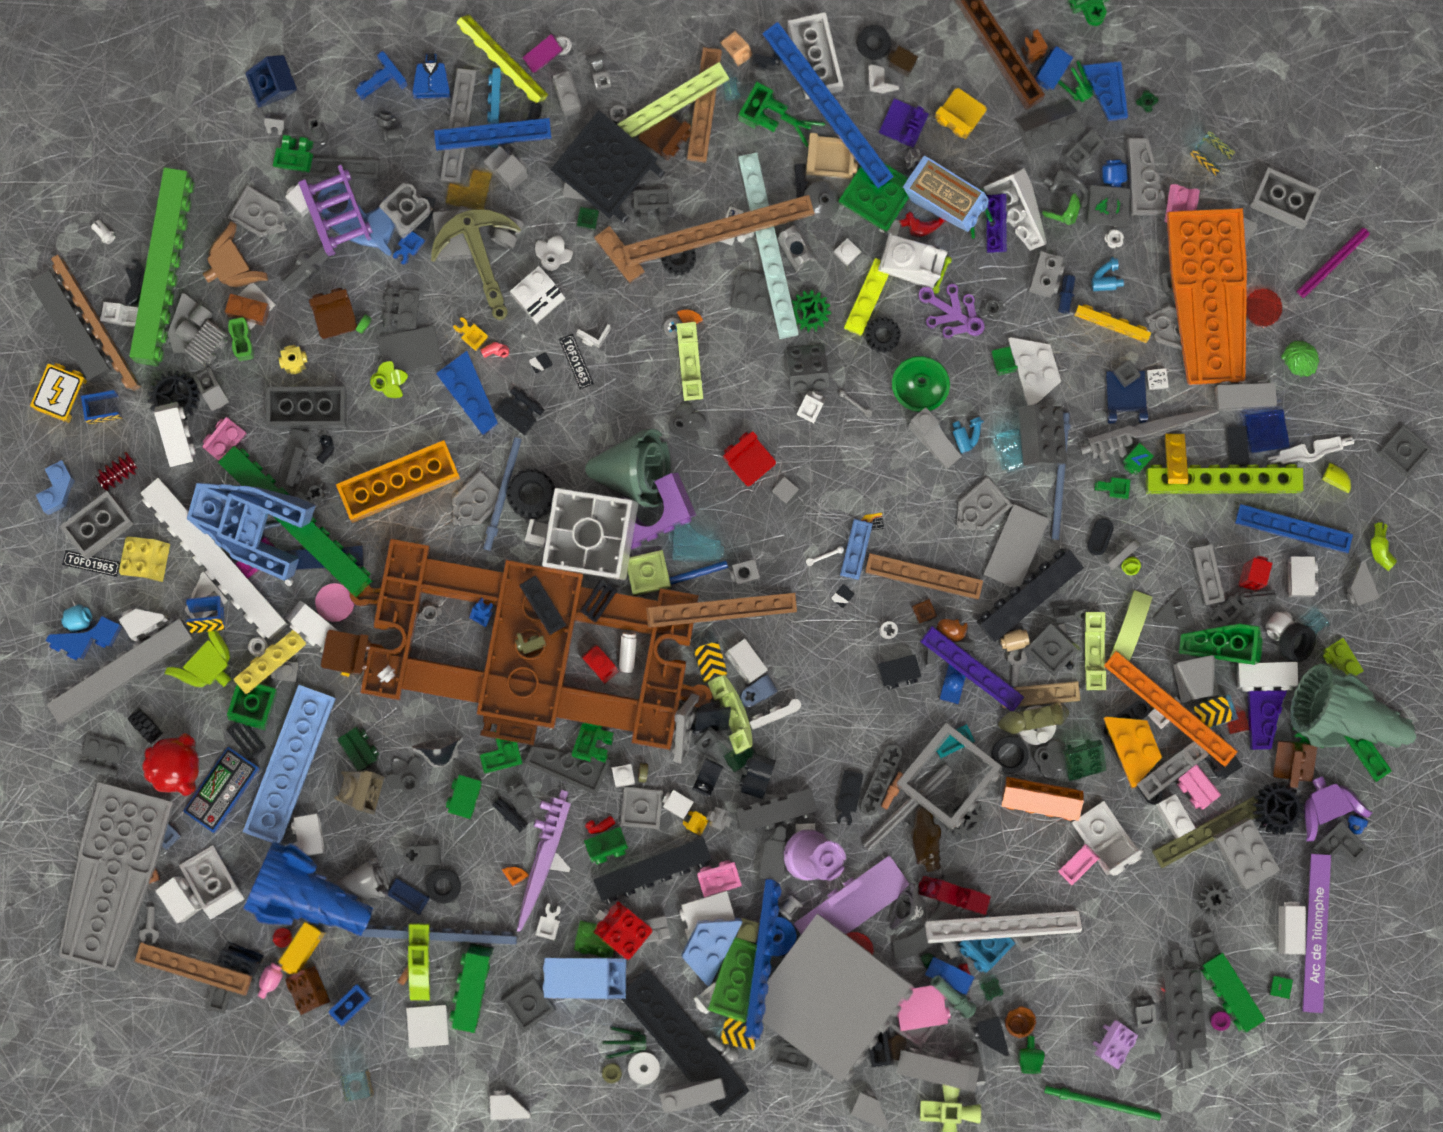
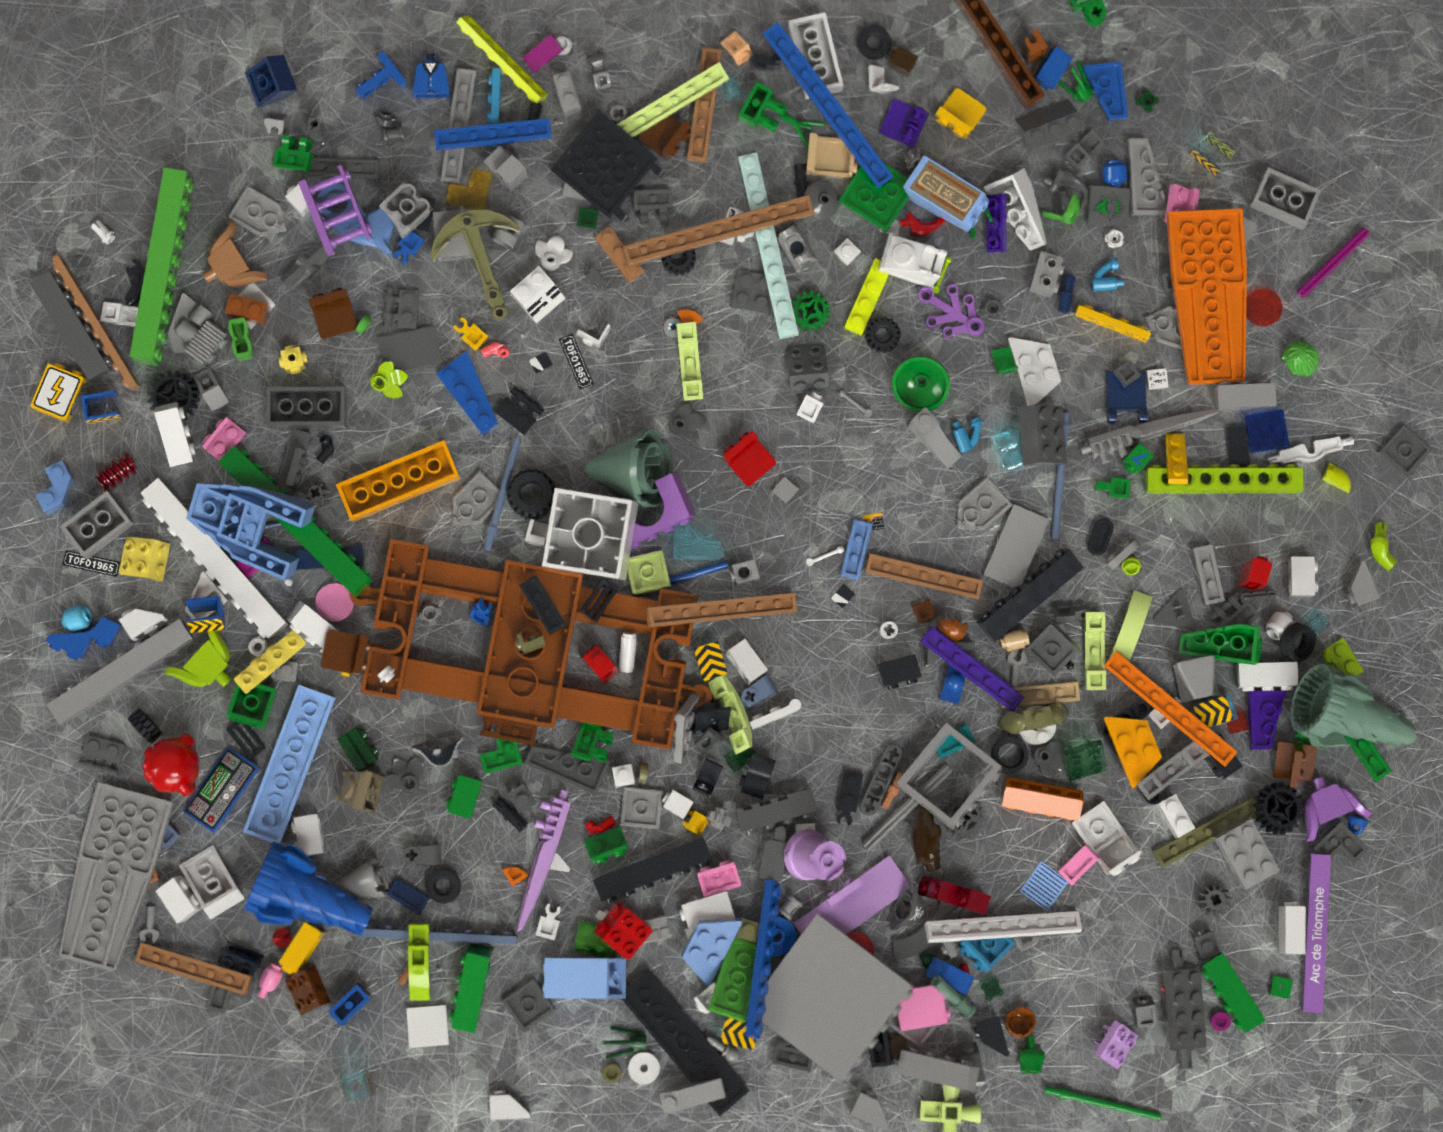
(1044, 886): none -> light blue sticker
(1198, 787): bright pink brick -> none
(1293, 529): blue plate -> none

